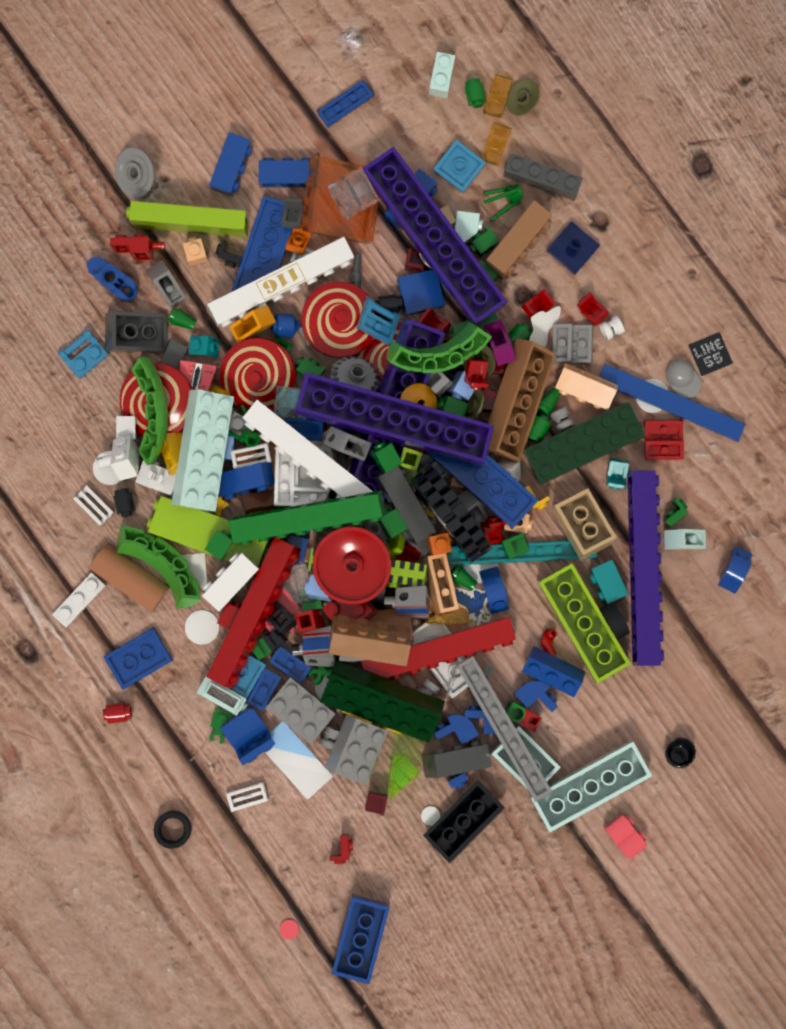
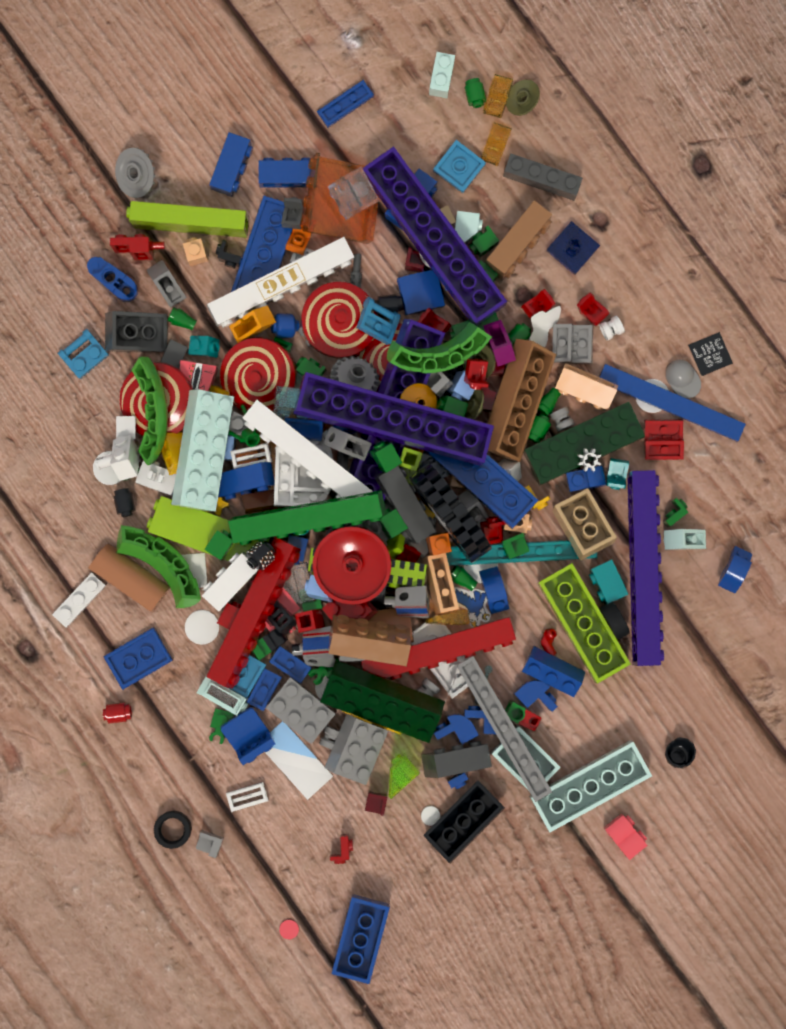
(82, 494): white tile -> none
(209, 843): none -> light grey panel
(260, 555): none -> black head
(511, 193): green plant -> none
(588, 479): none -> blue brick
(594, 462): none -> white gear

